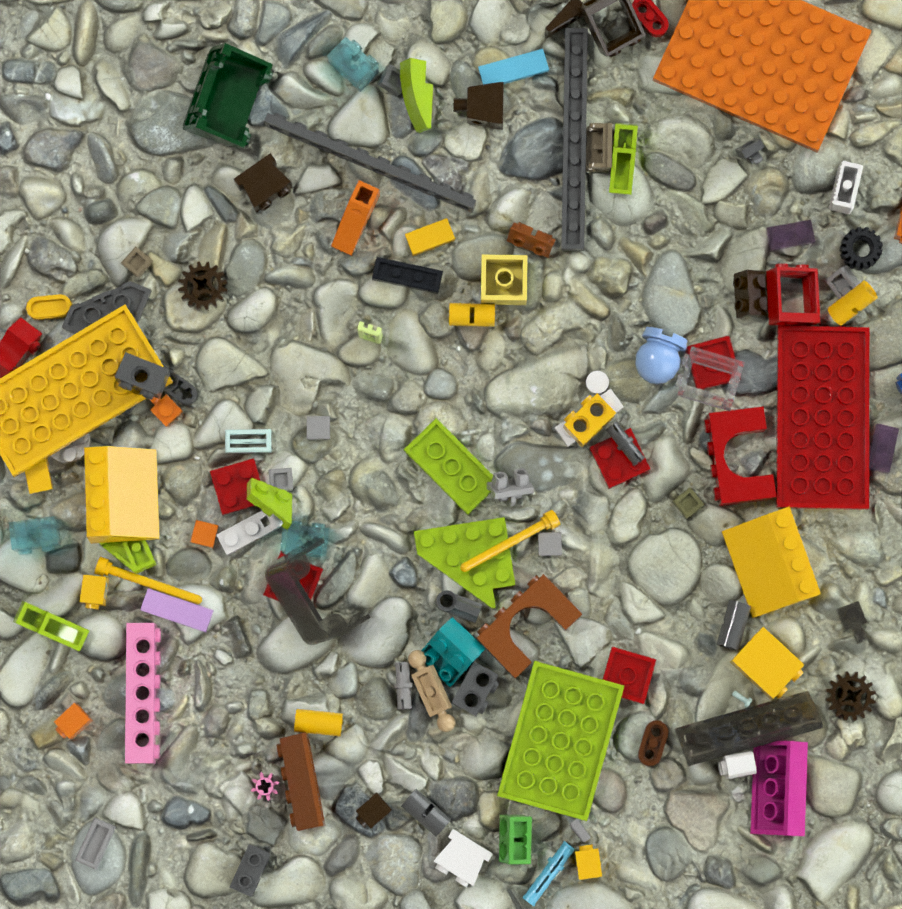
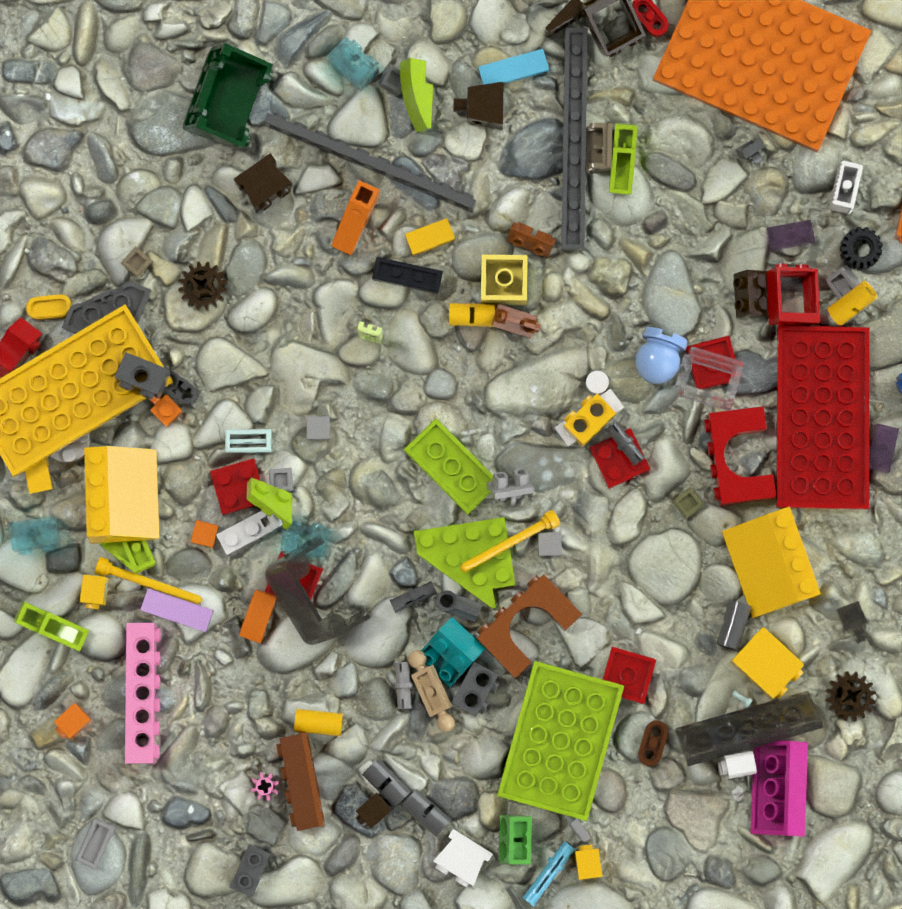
(258, 616): none -> orange slope
(386, 782): none -> dark grey pin
(413, 597): none -> dark grey pin
(515, 321): none -> dark orange hinge

